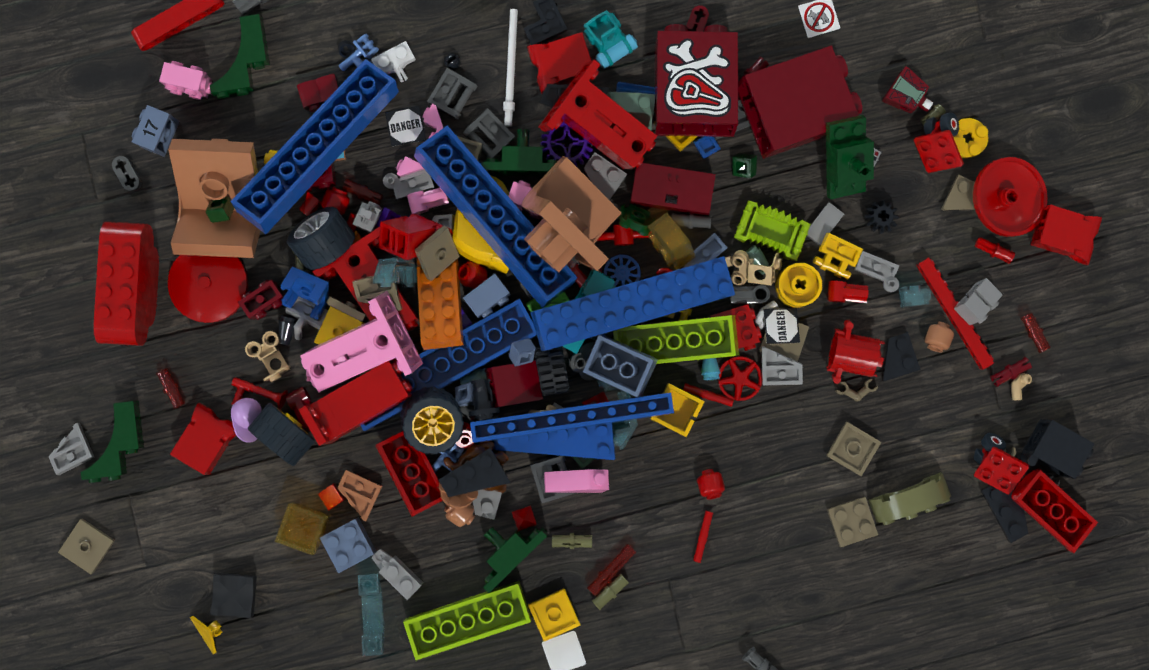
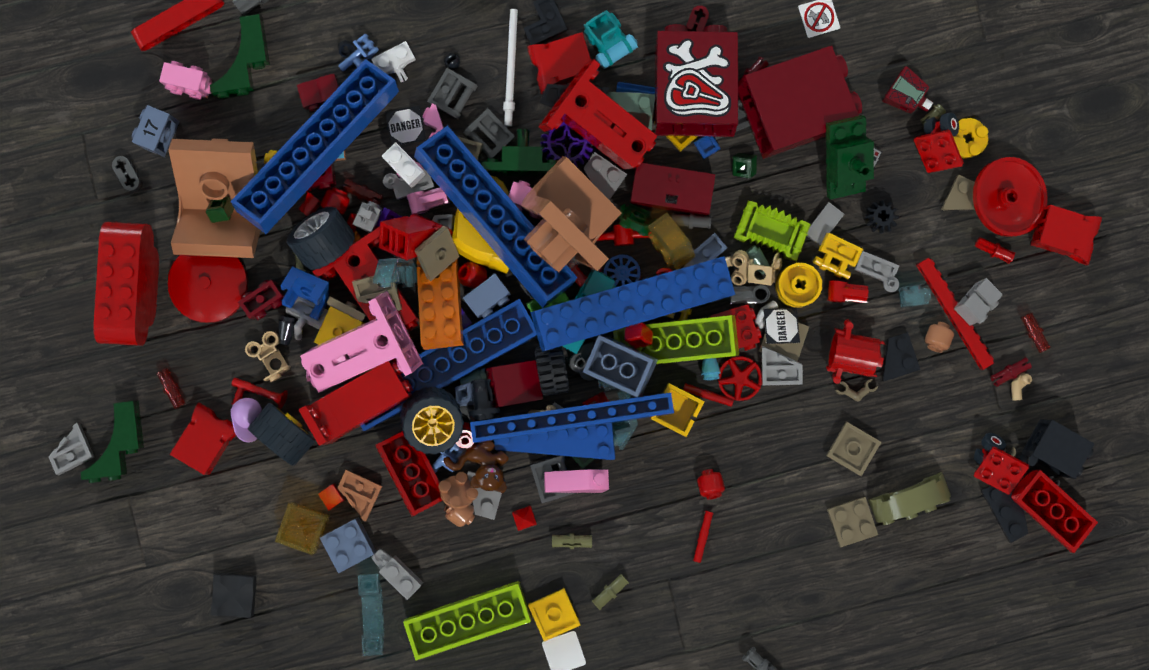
(86, 546): dark tan plate -> none
(208, 633): yellow piece -> none
(297, 400): dark red piece -> none
(403, 165): none -> white brick
(475, 475): black wing -> none
(509, 553): dark green brick -> none
(522, 352): sand blue slope -> none
(611, 570): clear red pin -> none
(638, 335): none -> red slope

